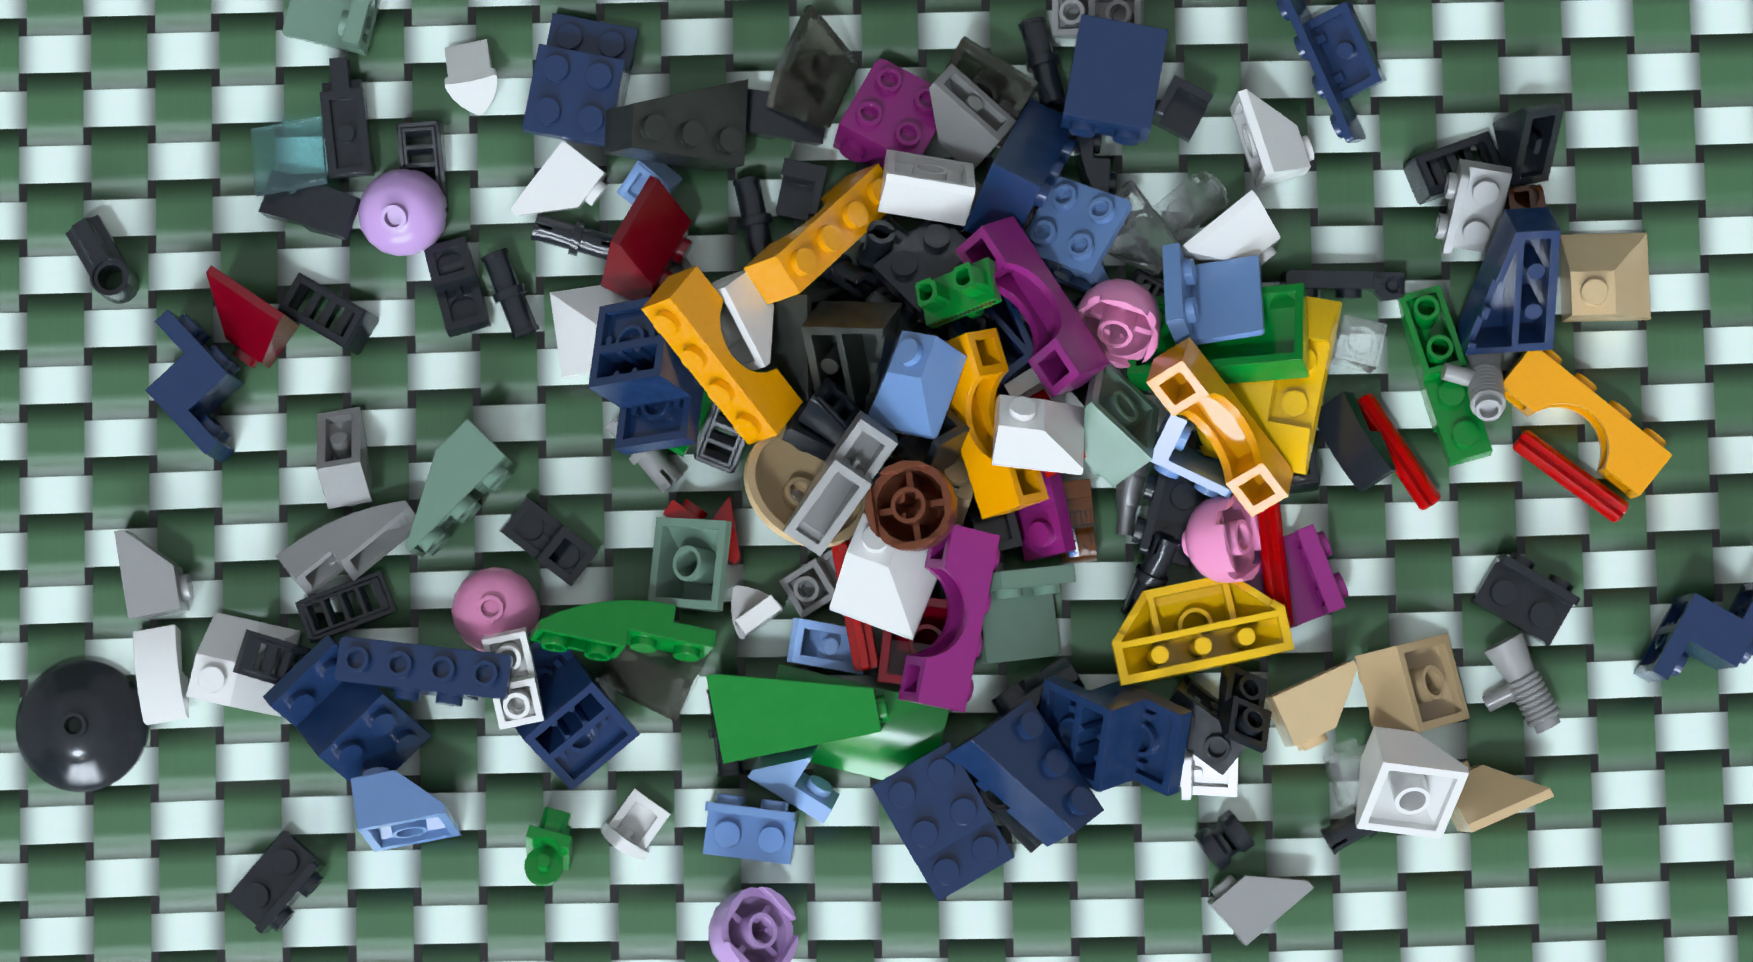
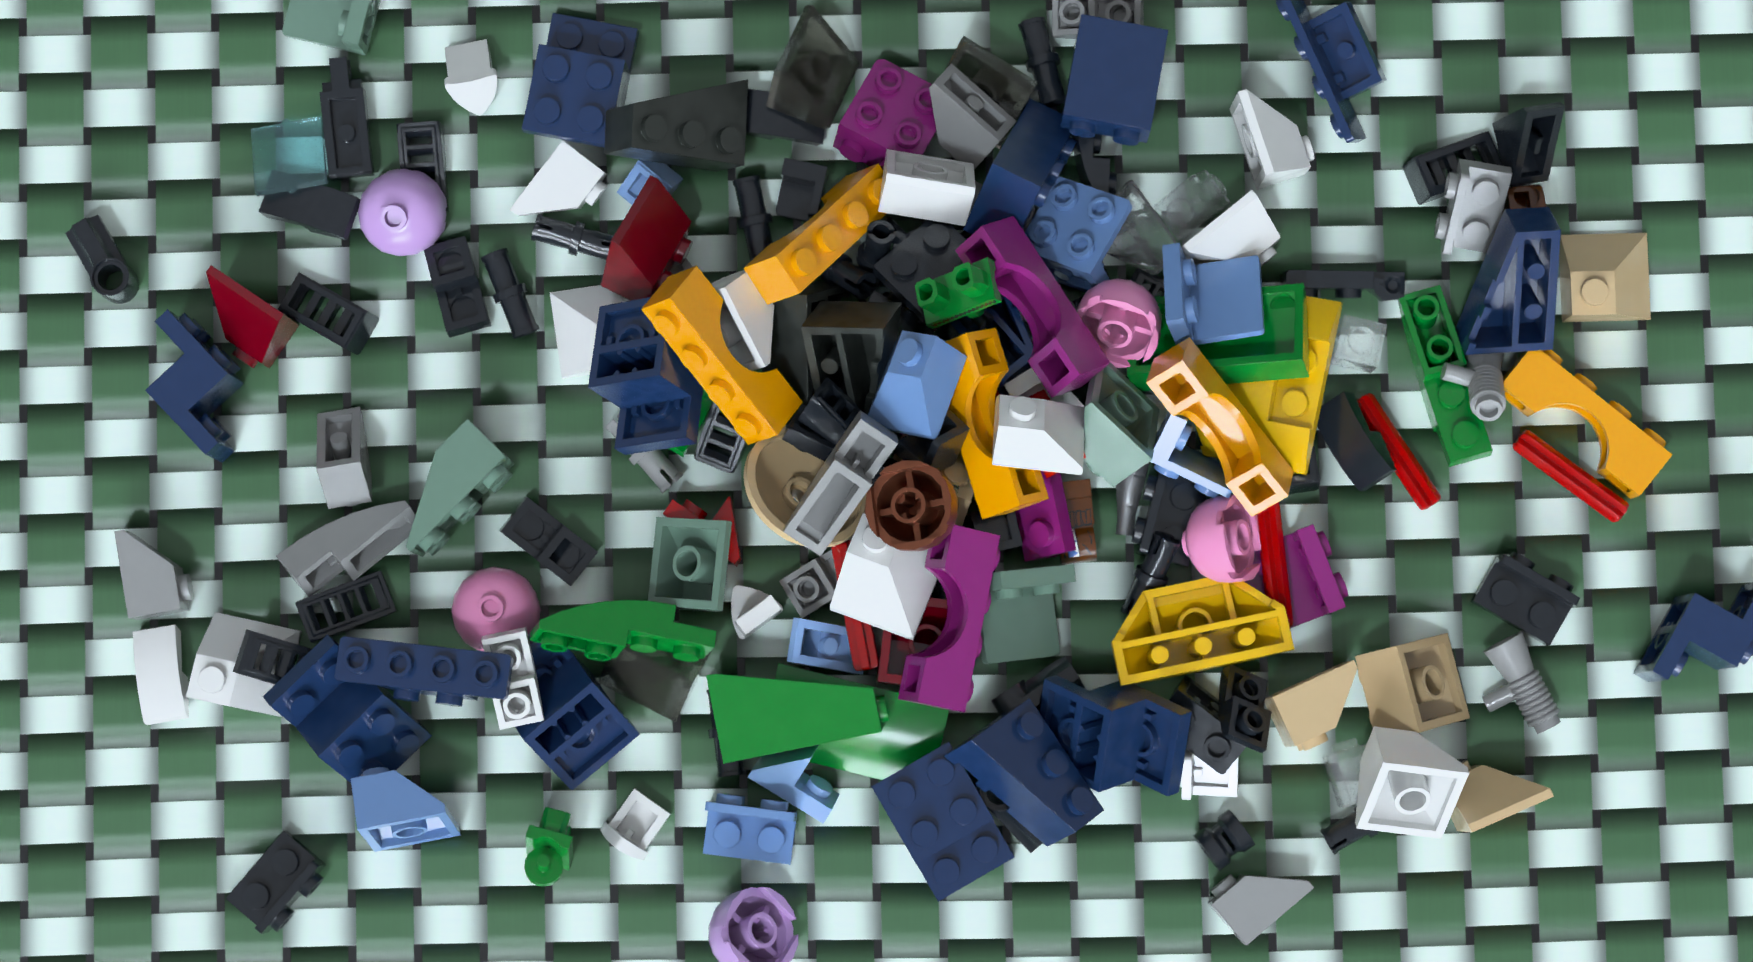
(110, 732): black dish -> none
(1181, 108): black panel -> none

